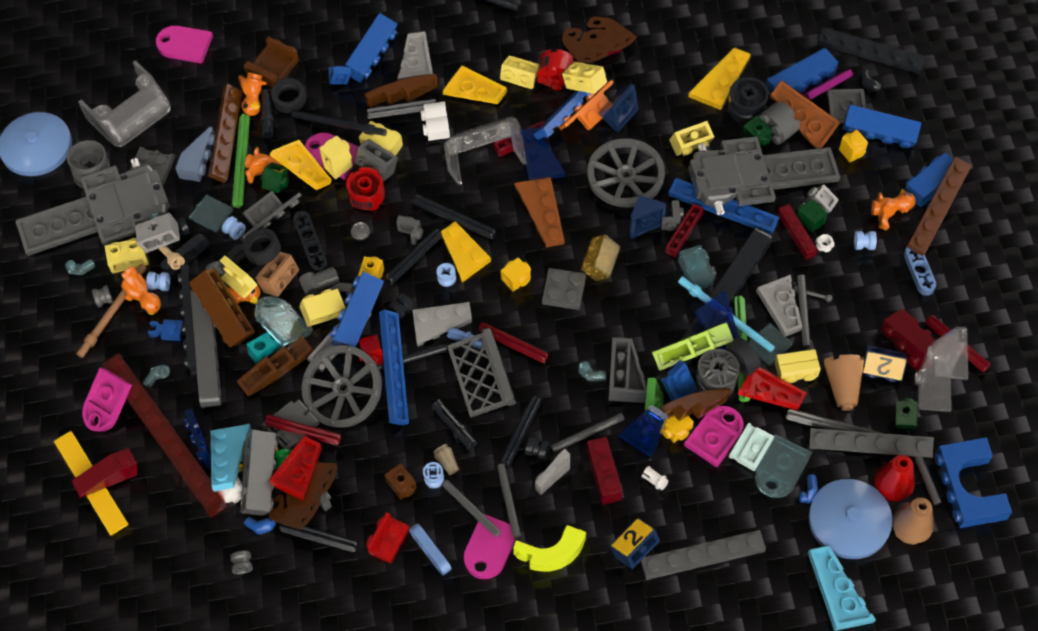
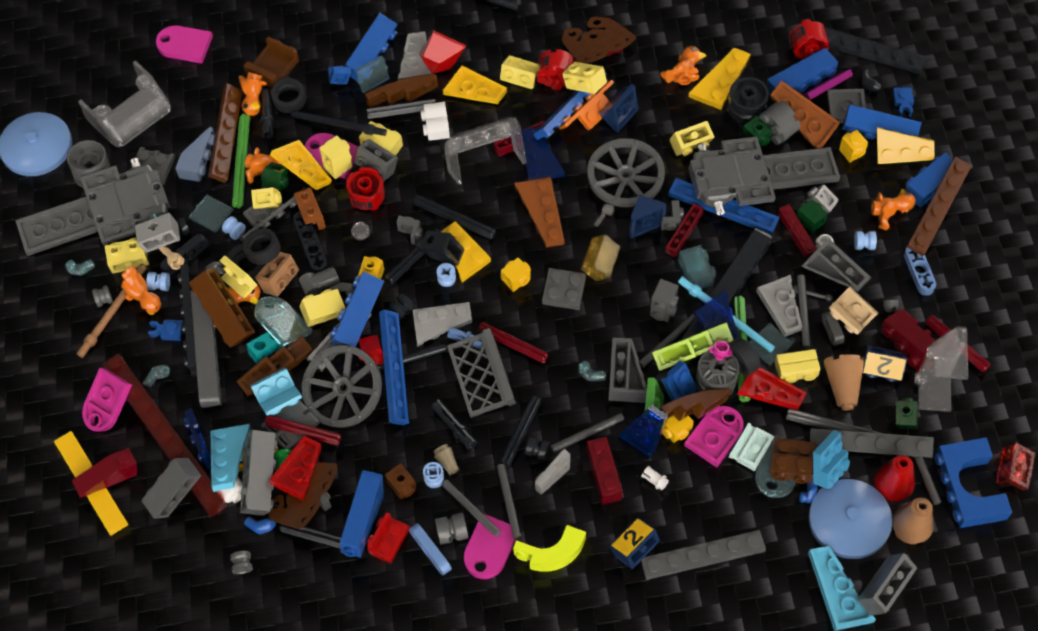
(171, 487): none -> dark grey brick
(266, 198): none -> light yellow bracket
(276, 392): none -> medium azure bracket
(309, 208): none -> dark orange bracket
(362, 514): none -> blue slope
(372, 74): none -> clear light blue piece
(440, 52): none -> slope
(441, 247): none -> black torso
(451, 528): none -> dark grey wheel
(607, 210): none -> clear hand
(664, 301): none -> dark grey brick
(668, 340): none -> dark grey bar
(684, 71): none -> orange animal
(720, 350): none -> dark pink plate
(792, 460): none -> reddish brown plate
(808, 39): none -> red brick
(829, 461): none -> dark azure plate
(833, 329): none -> dark grey beam
(837, 266): none -> dark grey wedge
(852, 311): none -> tan bracket
(887, 584): none -> dark grey brick
(891, 305): none -> dark grey hinge
(899, 147): none -> yellow wing
(903, 99): none -> blue plate
(1016, 466): none -> clear red bracket

